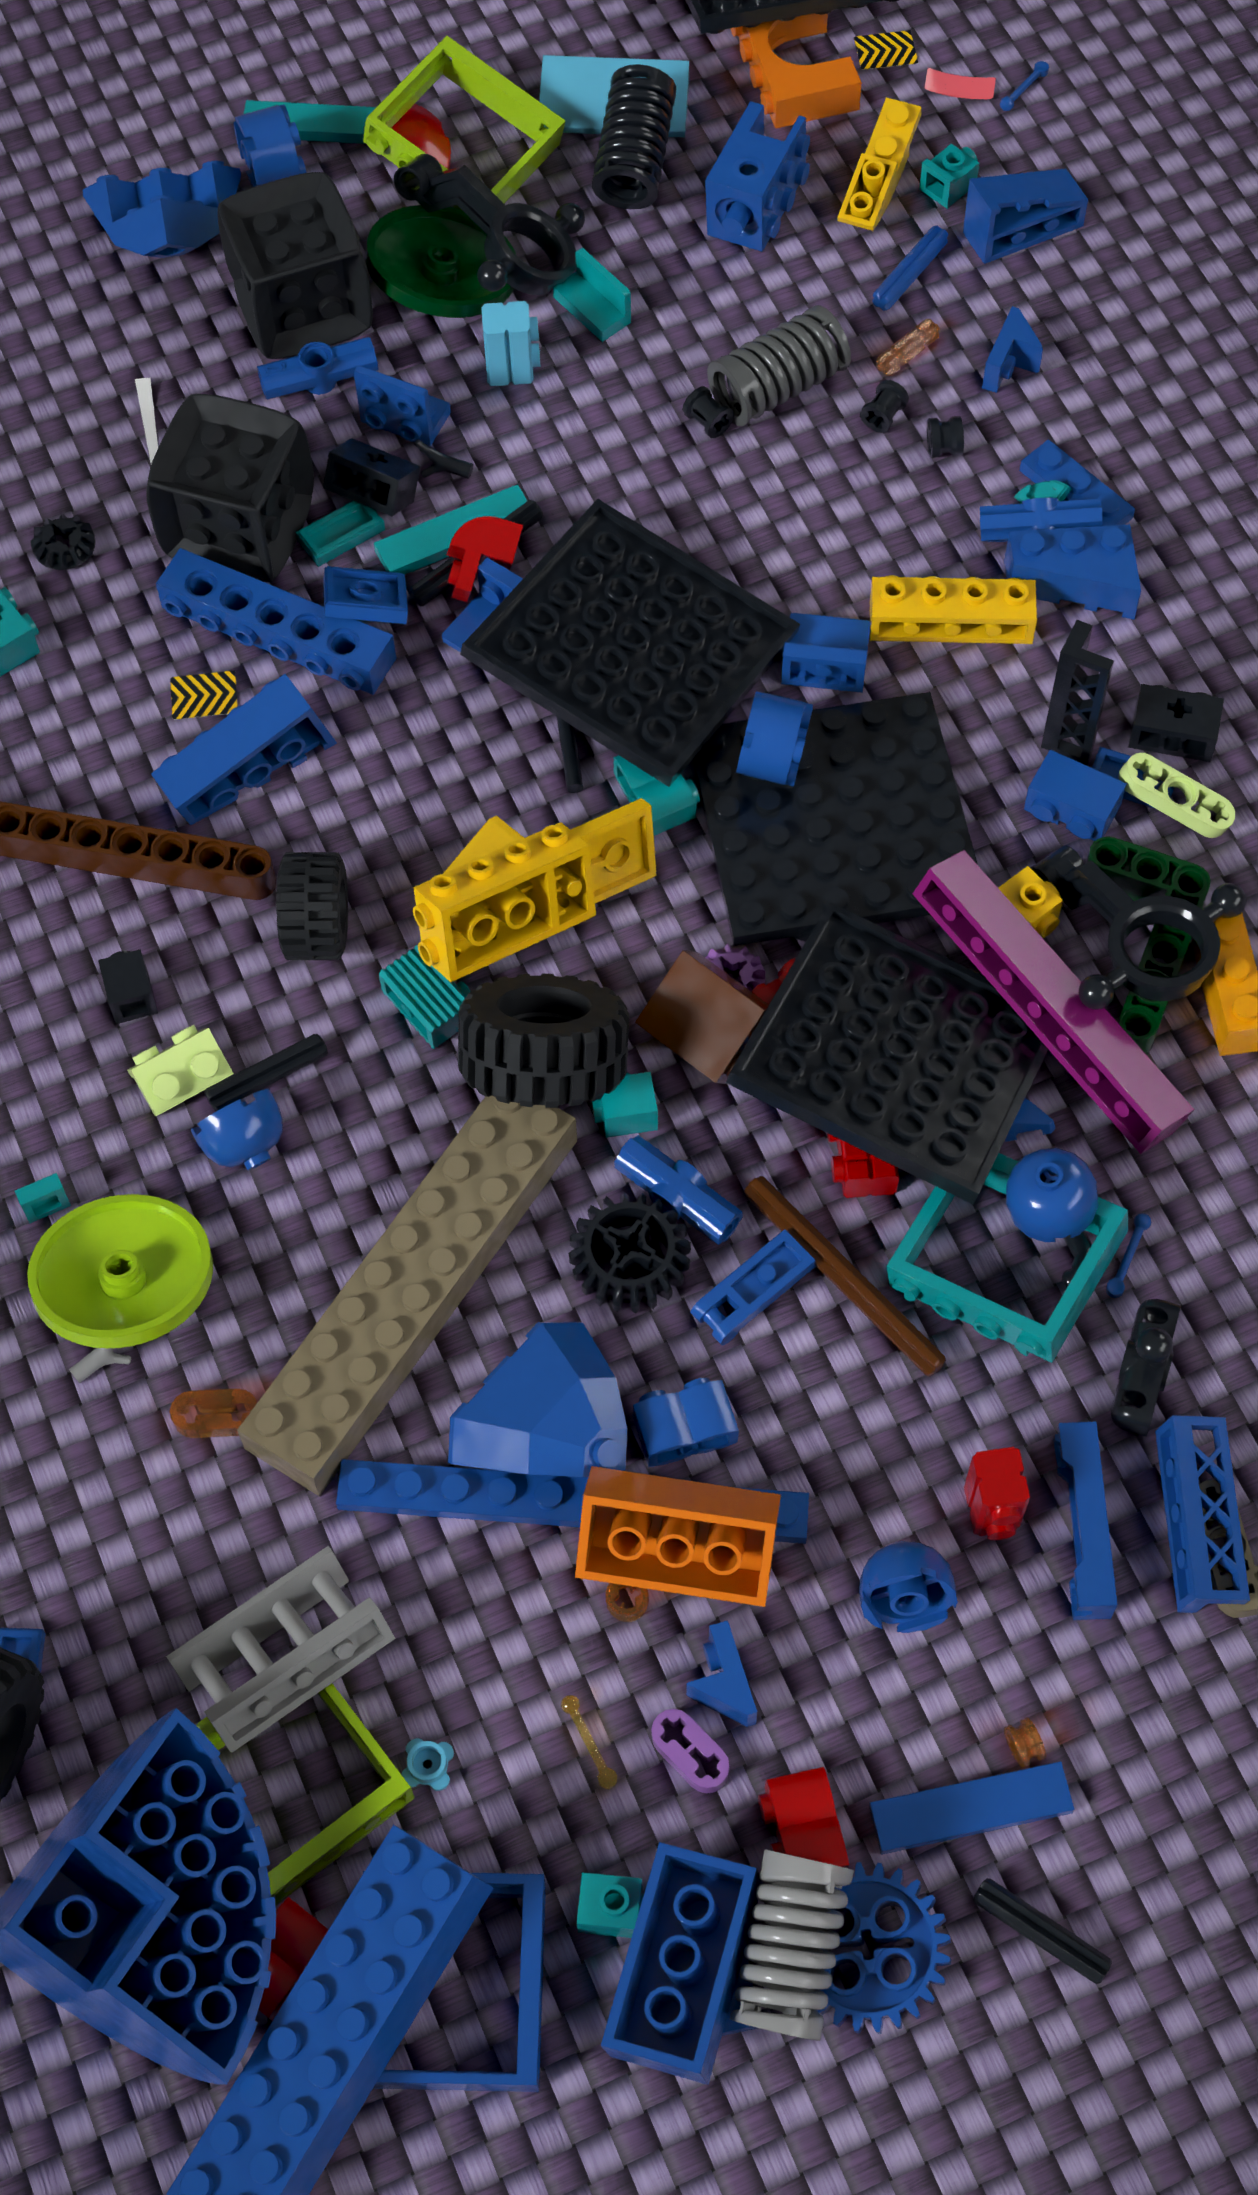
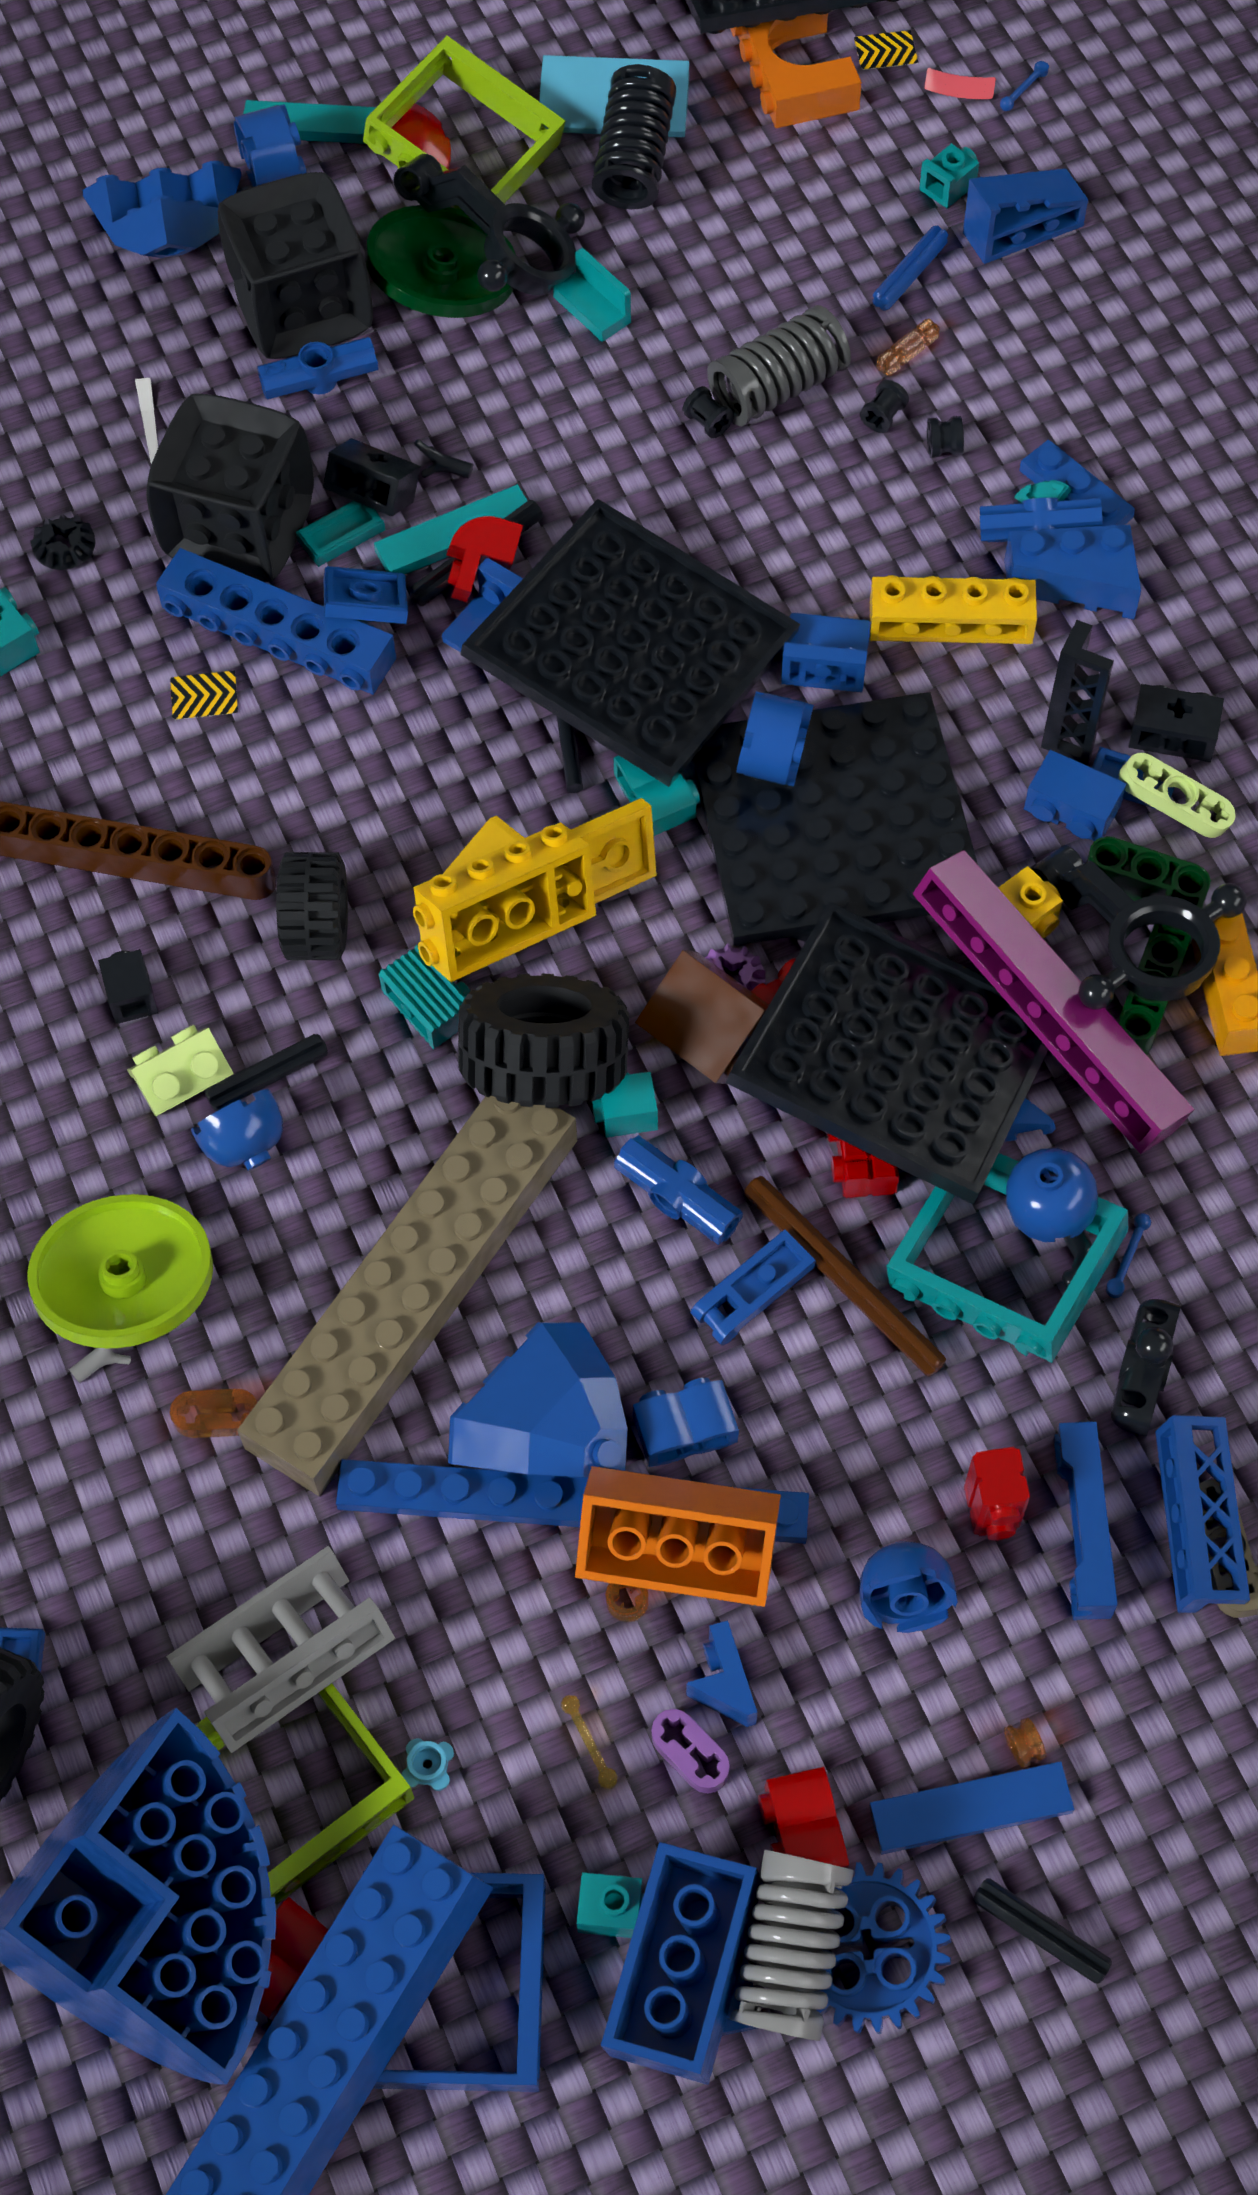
(42, 1198): teal tile -> none
(242, 750): blue wedge -> none
(399, 406): blue bracket -> none
(508, 343): medium azure brick -> none
(603, 1232): black gear -> none
(755, 181): blue torso -> none
(880, 165): yellow slope -> none
(1013, 348): blue slope -> none

